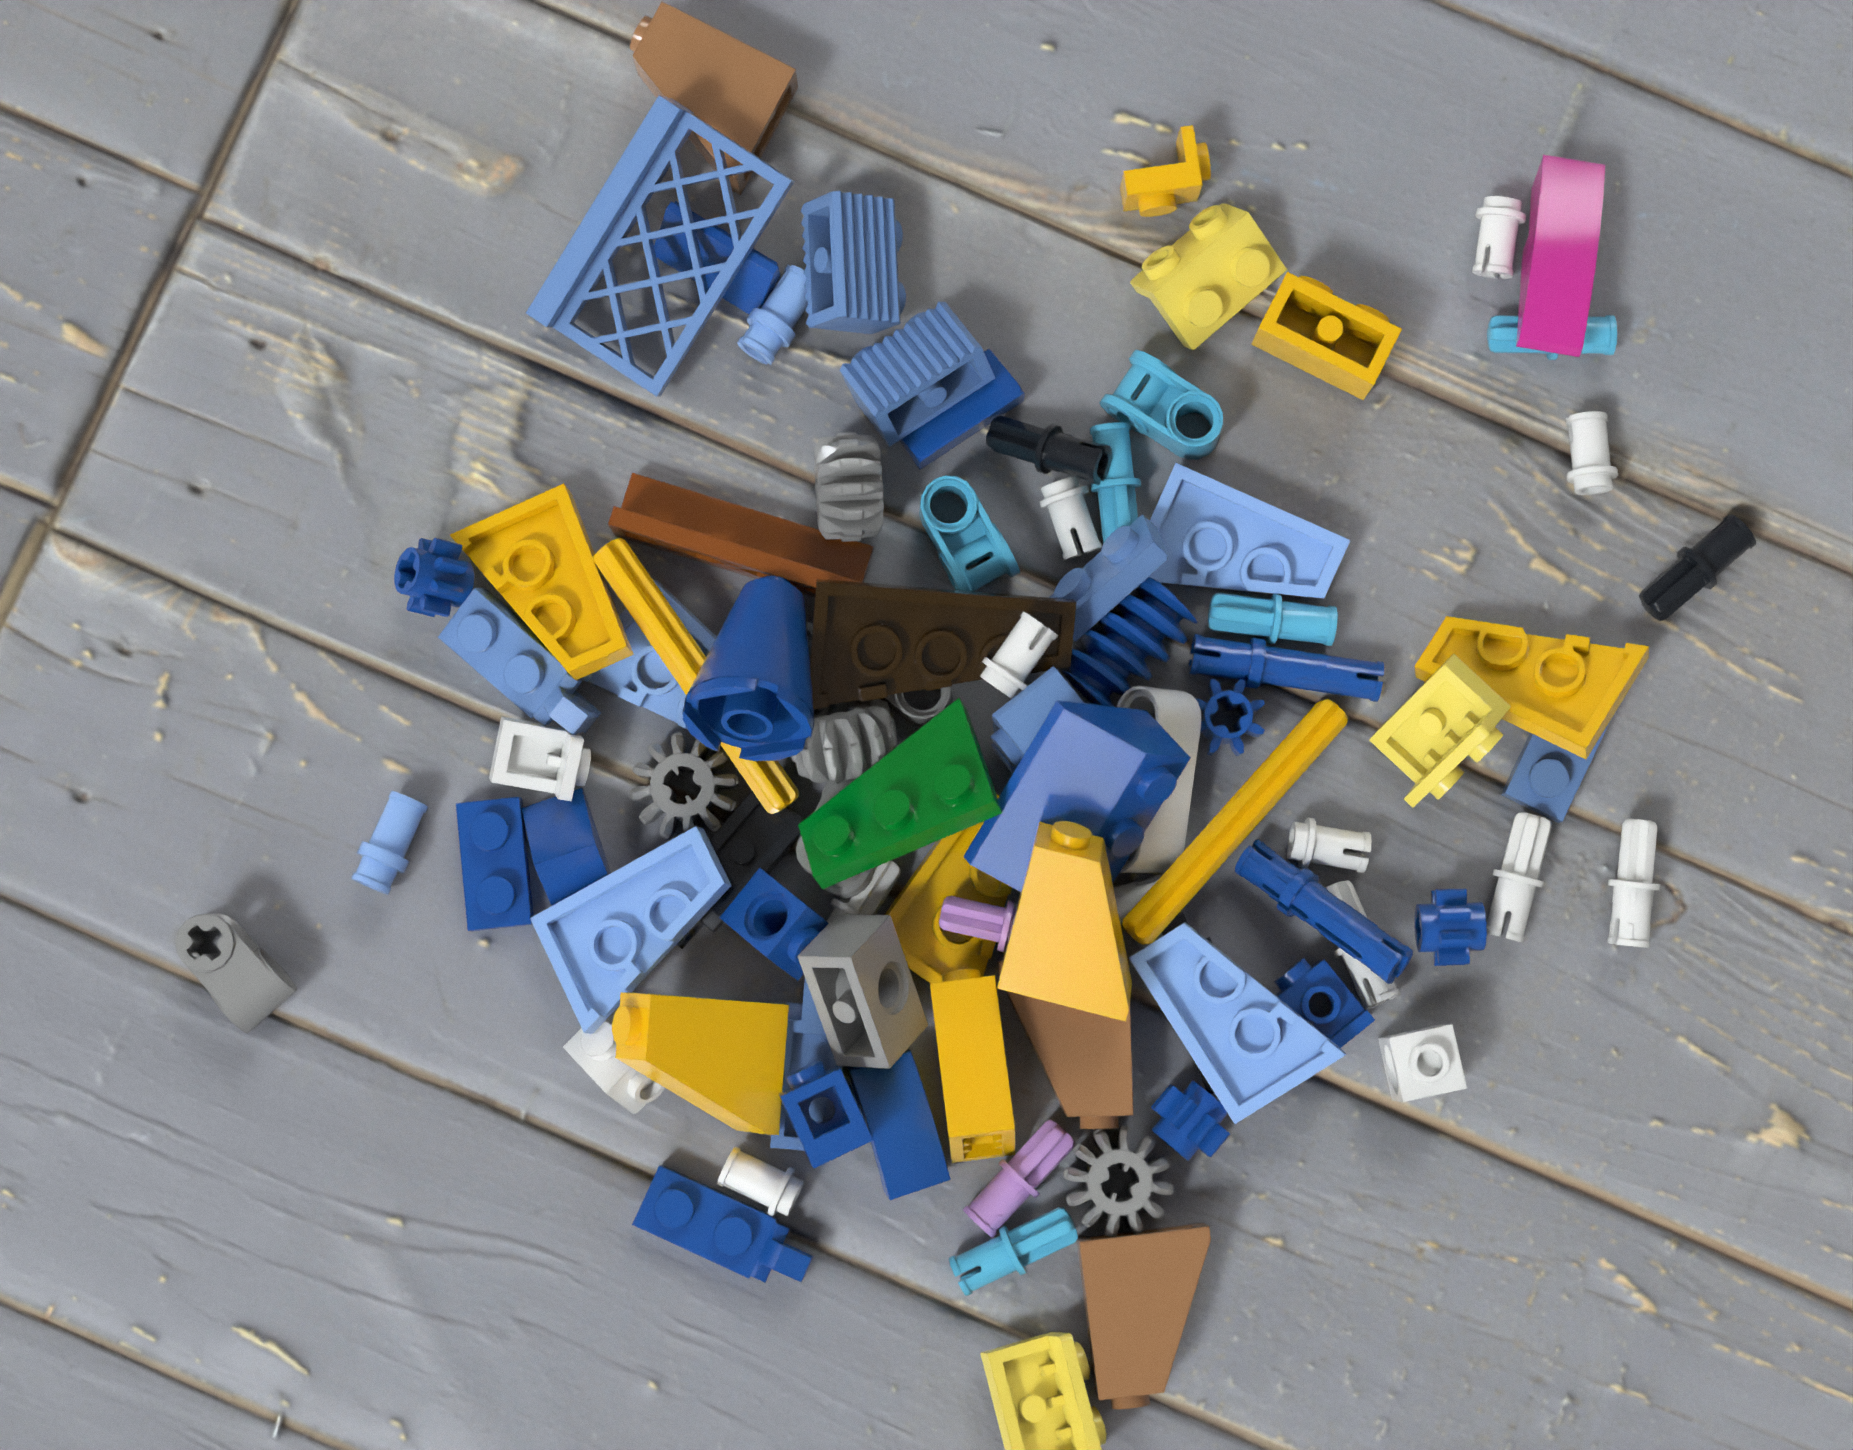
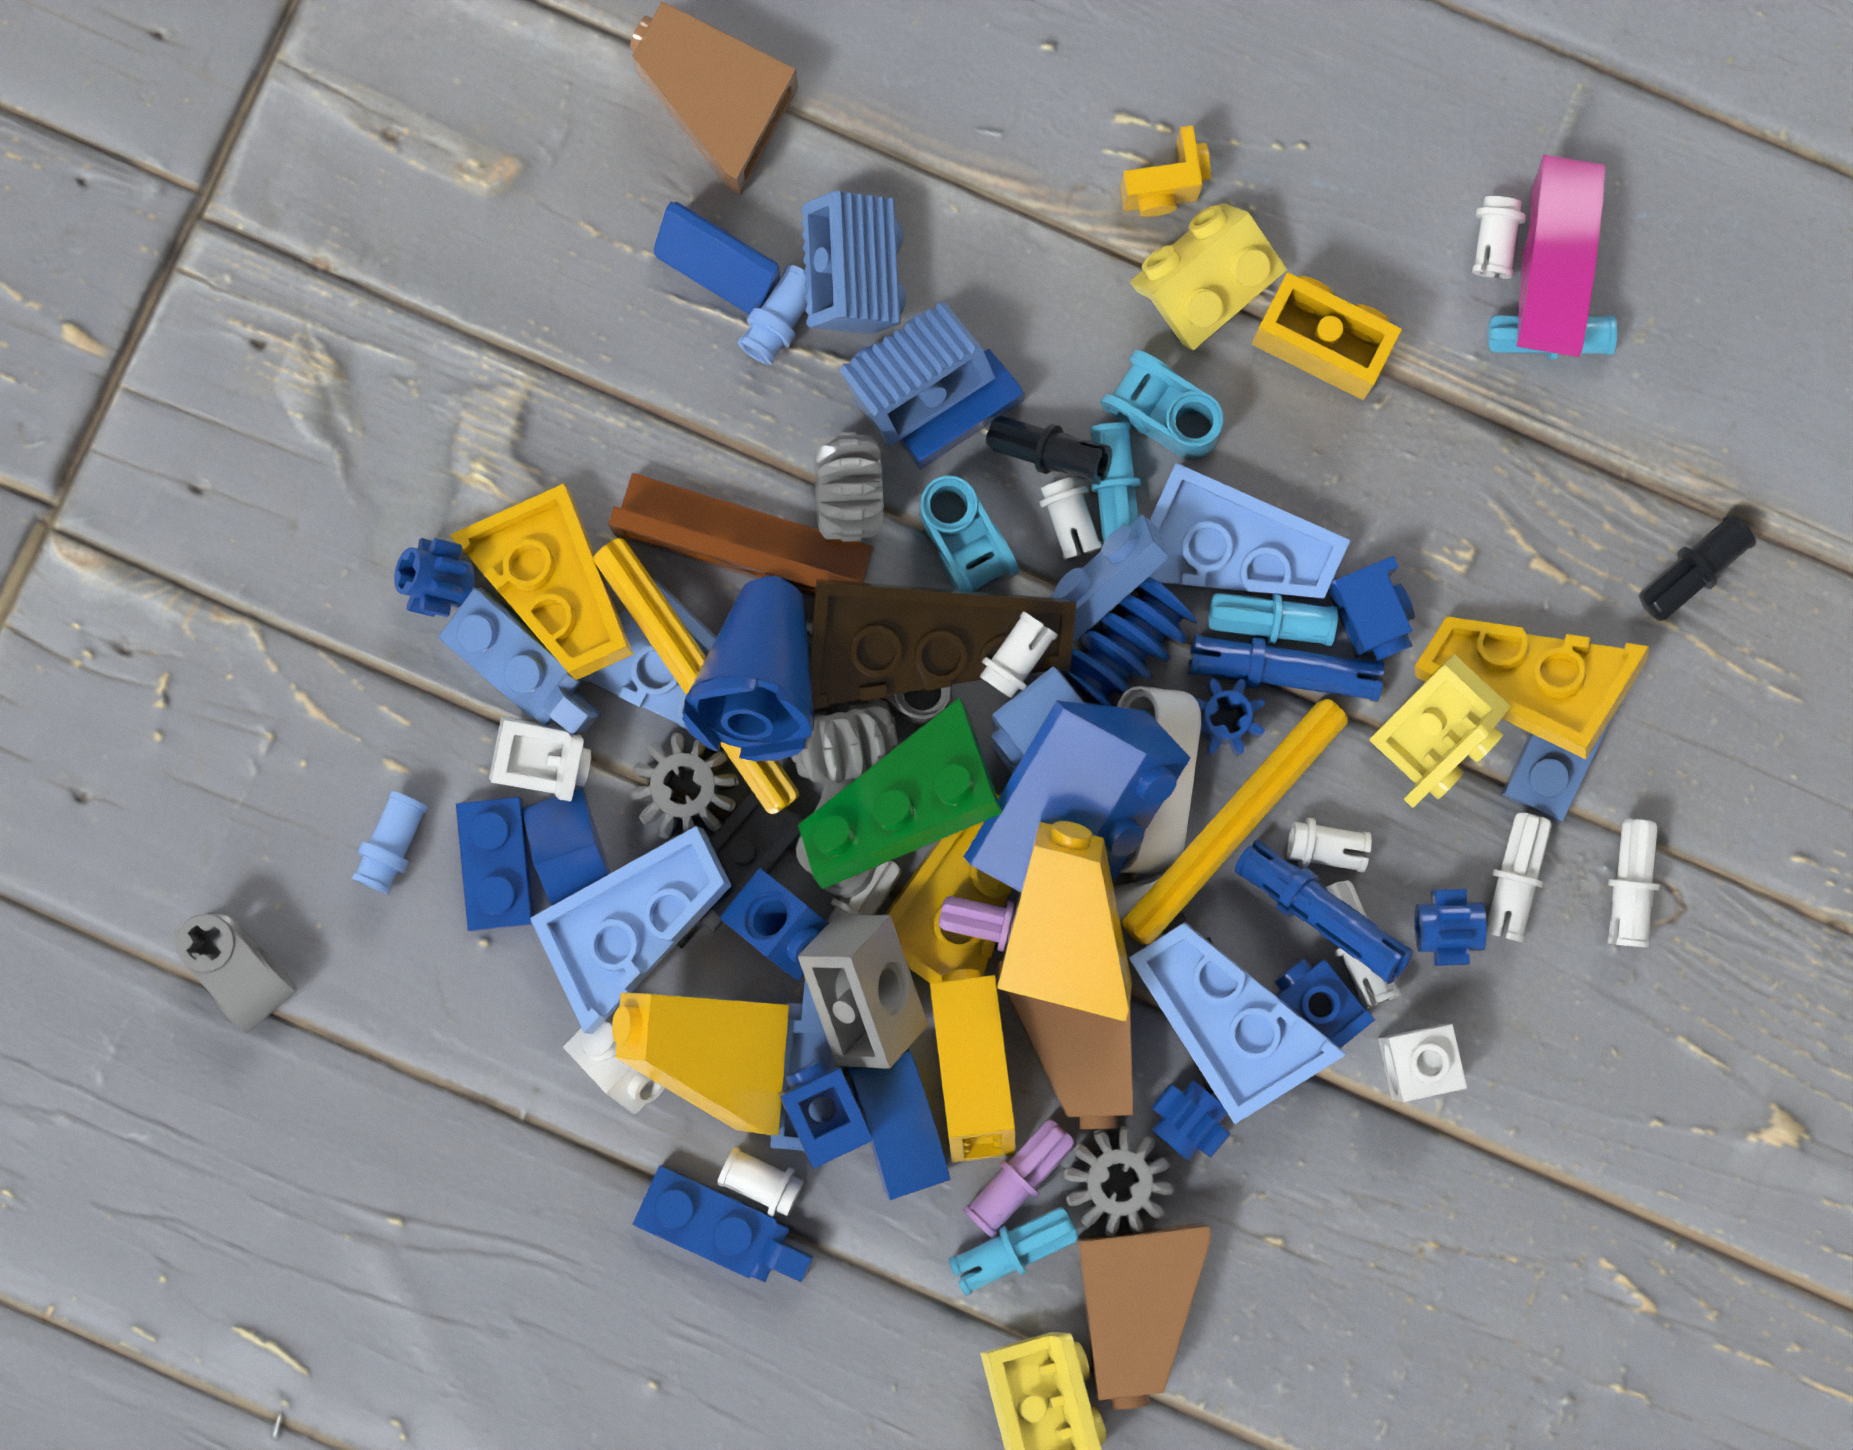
(612, 218): medium blue fence -> none
(1374, 610): none -> blue brick
(1590, 453): white pin -> none

